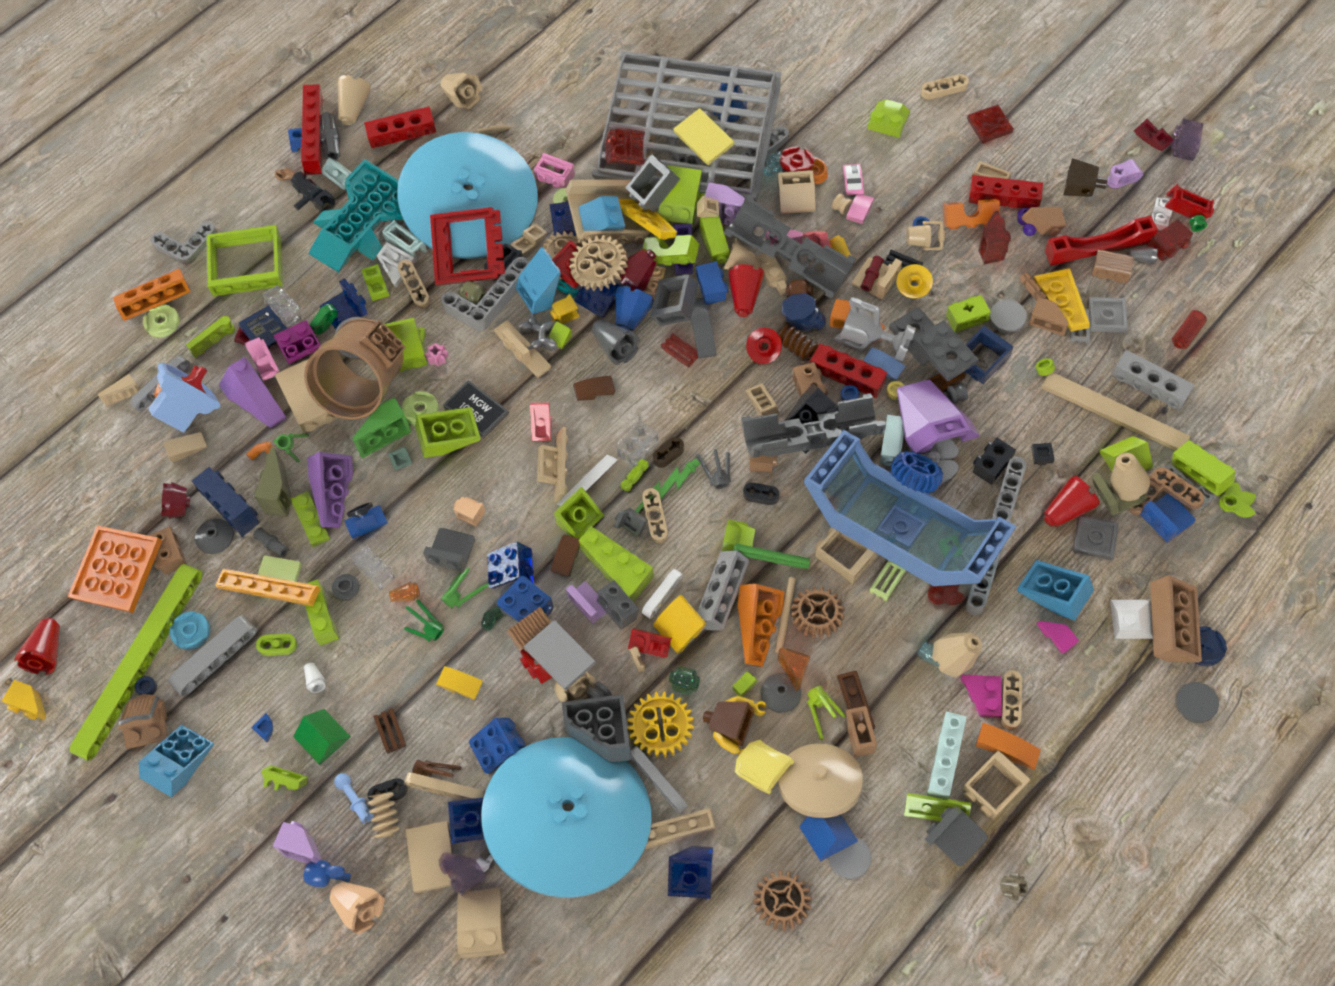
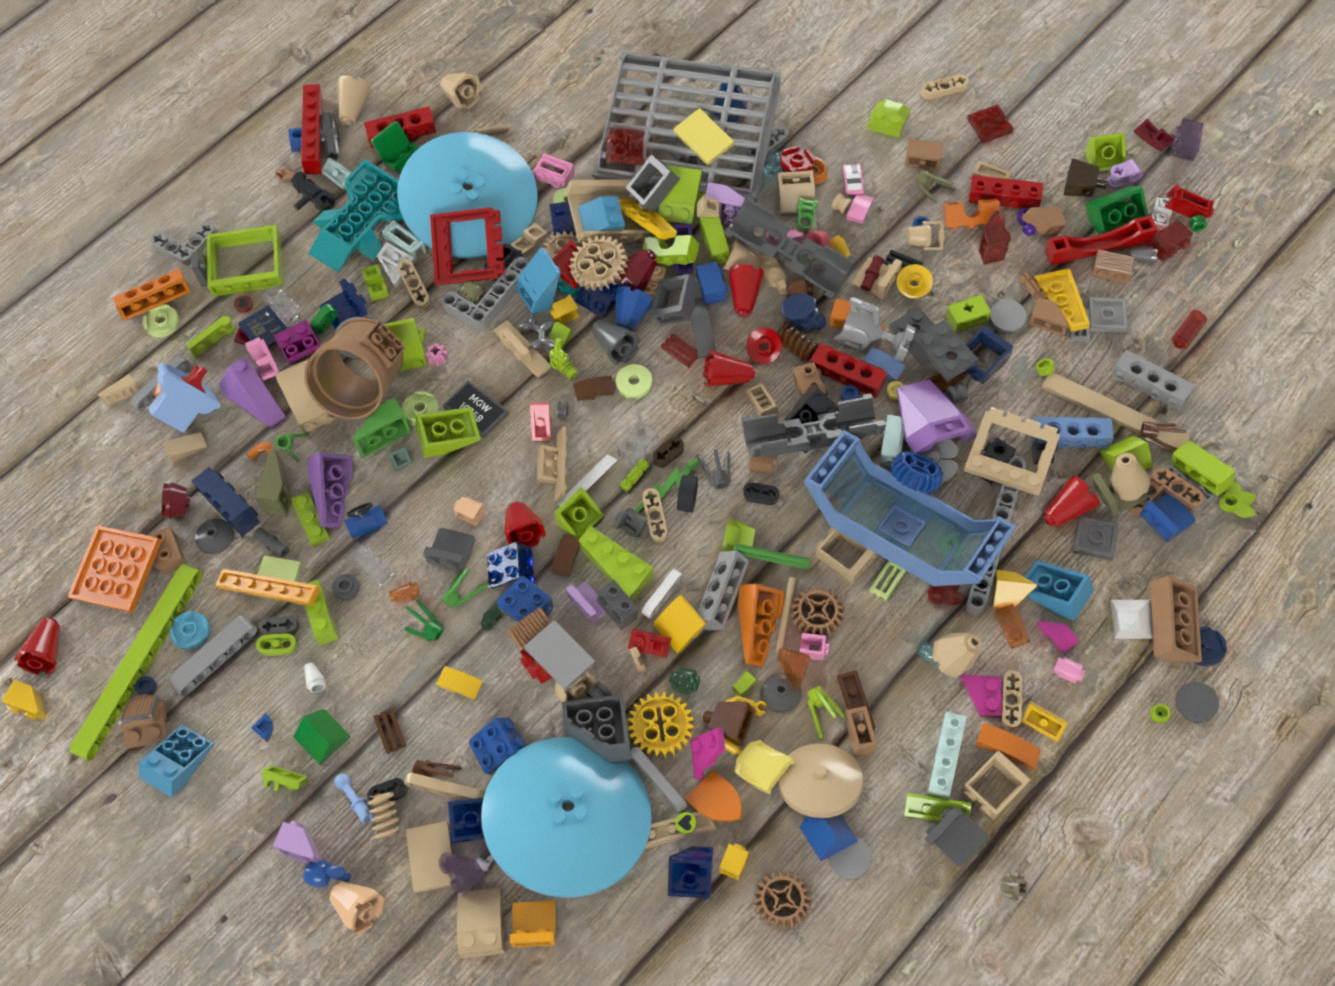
(199, 267): none -> dark grey wing
(243, 304): none -> clear red tile
(279, 625): none -> dark grey beam
(393, 147): none -> green bracket
(523, 525): none -> red cone
(533, 924): none -> light orange bracket
(560, 360): none -> lime piece
(562, 409): none -> dark grey bush
(634, 372): none -> yellowish green tile
(685, 823): none -> lime tile
(687, 493): none -> black tyre
(706, 750): none -> dark pink wing
(716, 799): none -> orange shield
(726, 370): none -> red cone
(734, 861): none -> yellow brick
(805, 211): none -> bright green piece
(817, 641): none -> bright pink window
(924, 154): none -> medium nougat brick
(926, 179): none -> olive plant
(1006, 473): none -> tan hinge
(1010, 588): none -> yellow slope
(1012, 626): none -> clear orange slope
(1044, 721): none -> yellow slope
(1069, 670): none -> bright pink brick
(1081, 427): none -> medium blue brick
(1106, 150): none -> lime slope
(1117, 209): none -> green slope
(1152, 429): none -> reddish brown plant
(1162, 709): none -> lime plate

